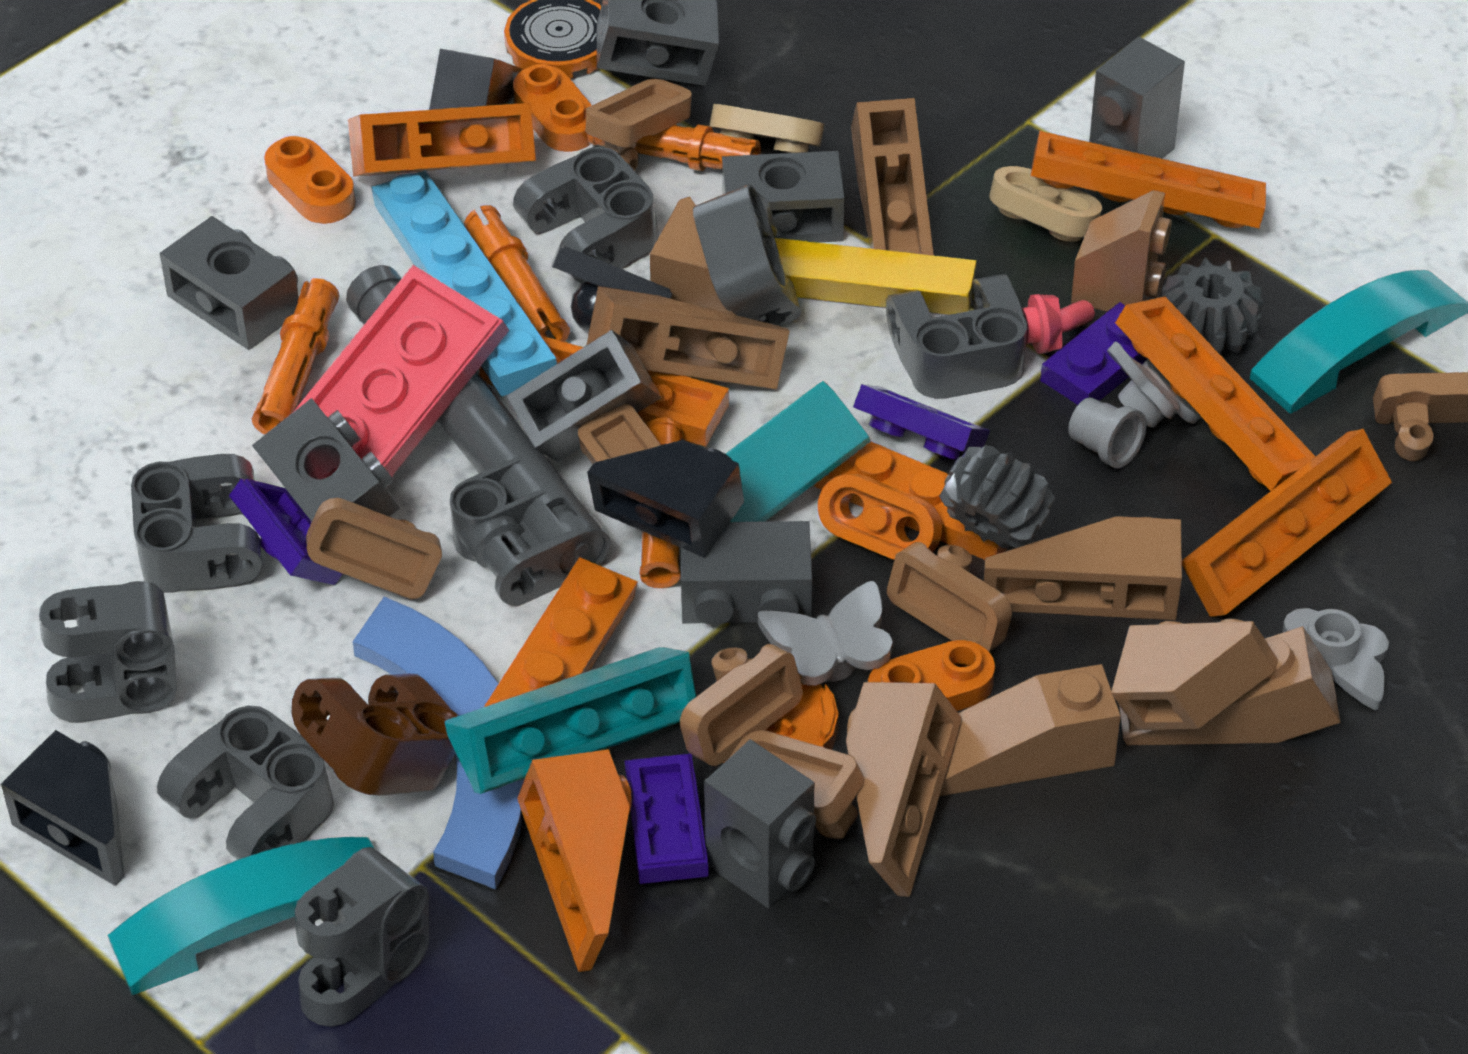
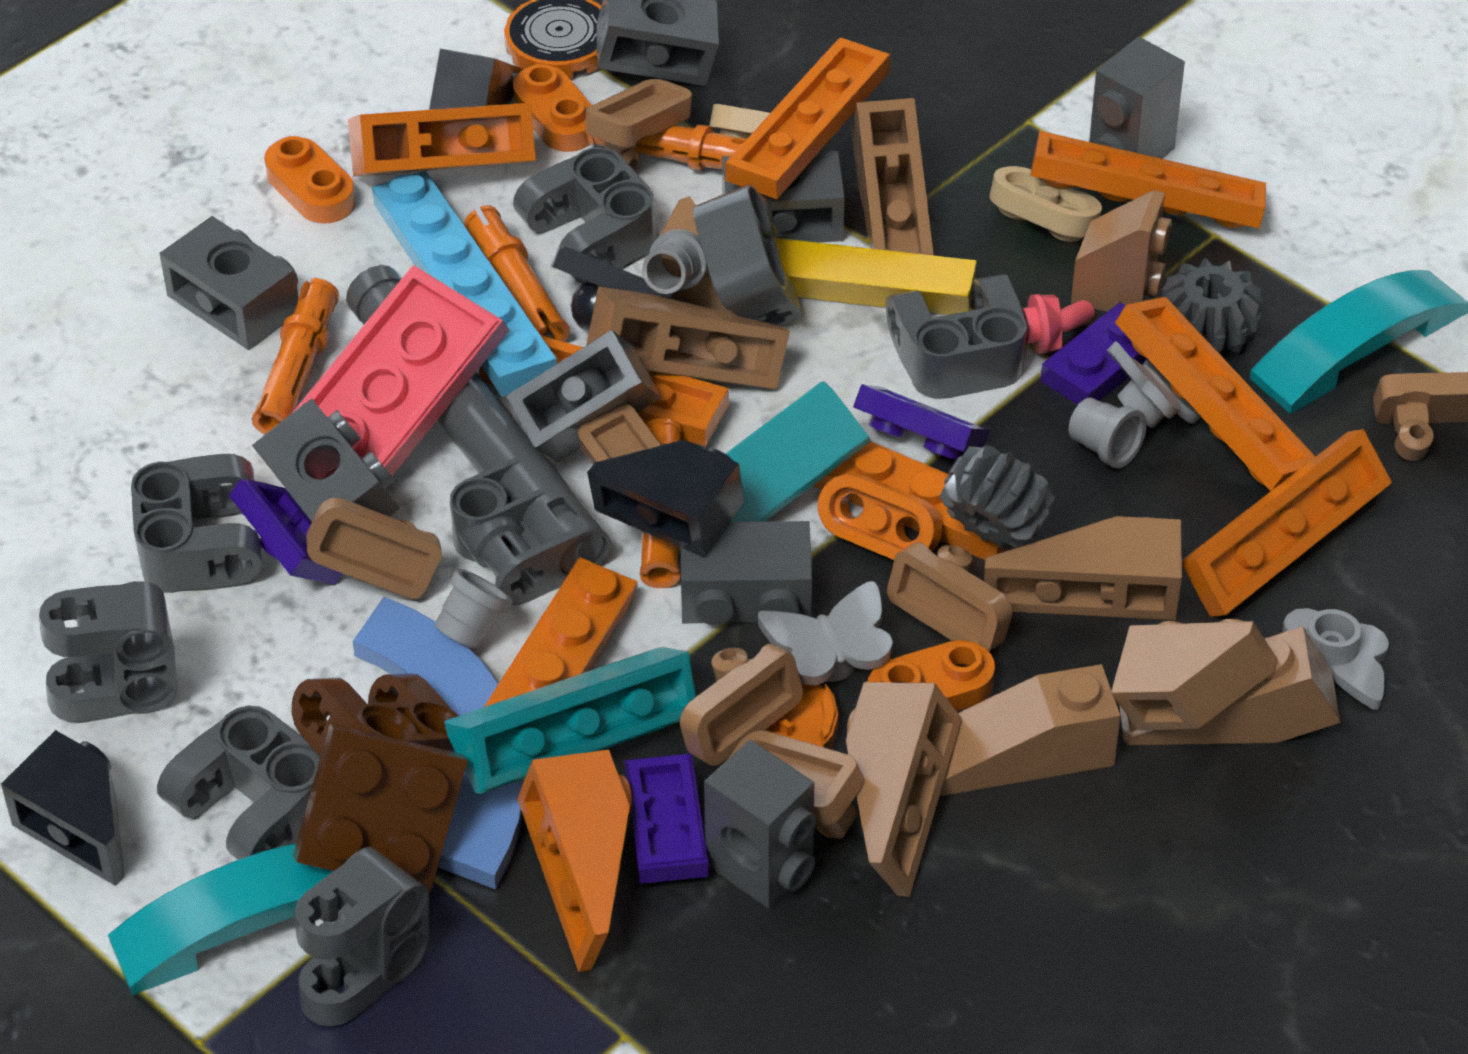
(380, 797): none -> reddish brown plate
(471, 608): none -> light grey piece
(687, 251): none -> light grey piece
(807, 118): none -> orange plate

